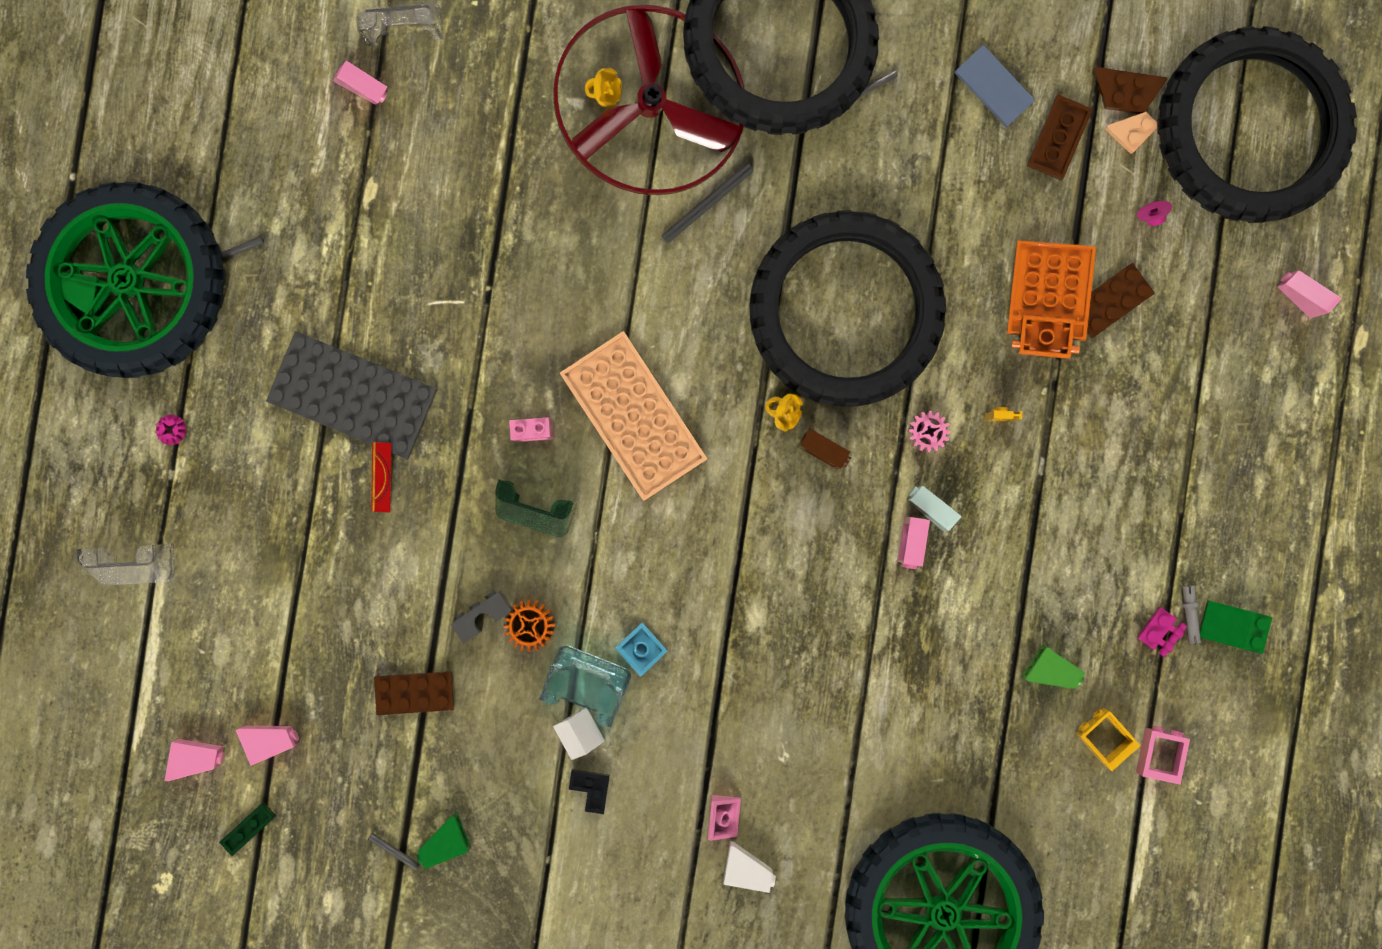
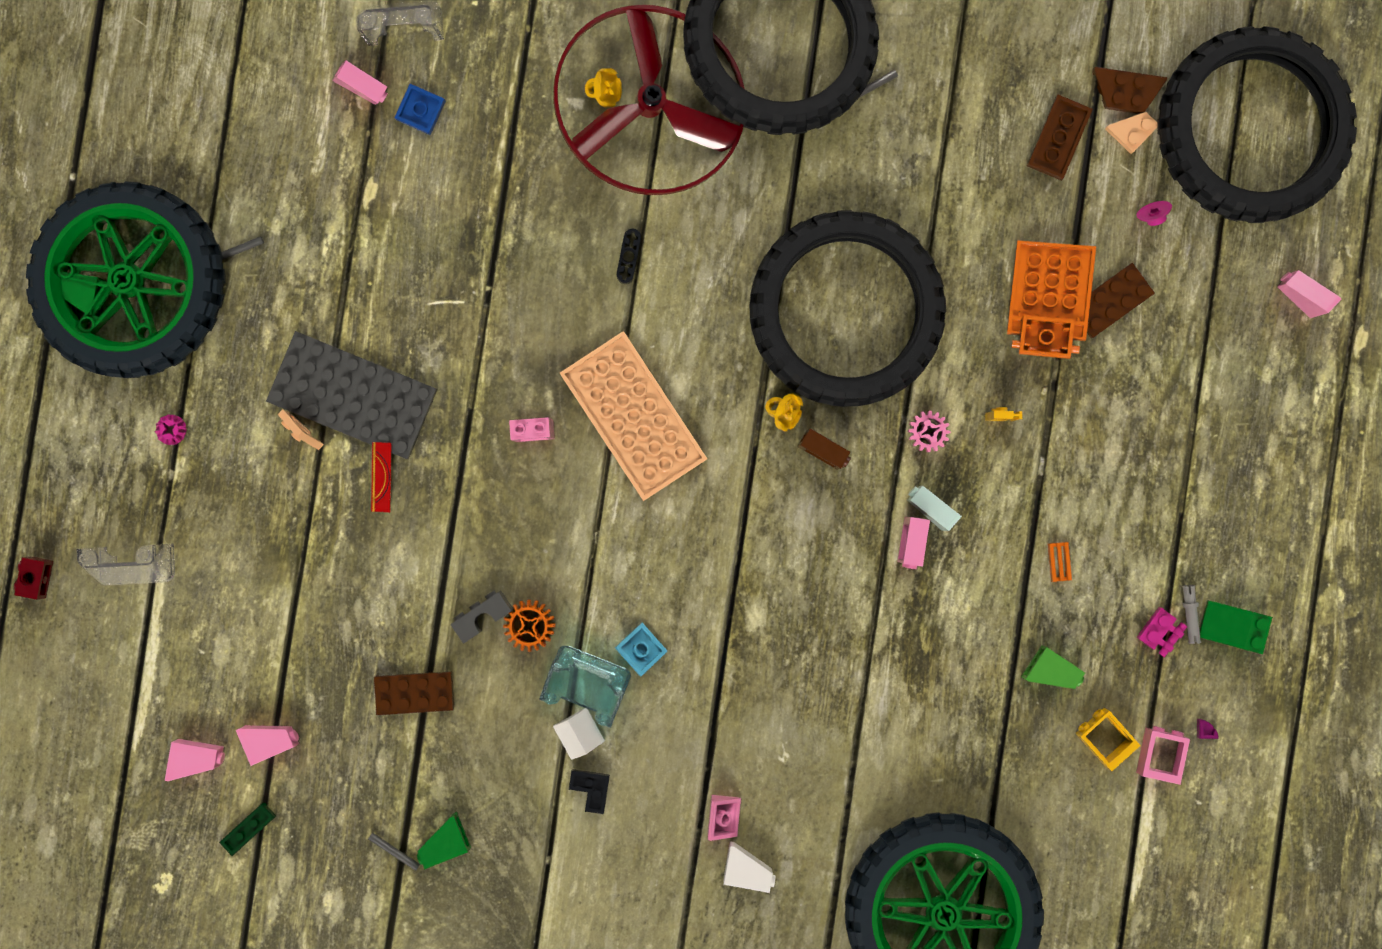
(41, 571): none -> dark red brick
(298, 430): none -> light nougat wing
(420, 109): none -> blue tile
(555, 522): clear green windscreen -> none
(636, 243): none -> black beam
(707, 203): dark grey axle -> none
(994, 86): sand blue tile -> none
(1068, 577): none -> orange tile
(1206, 730): none -> magenta tile

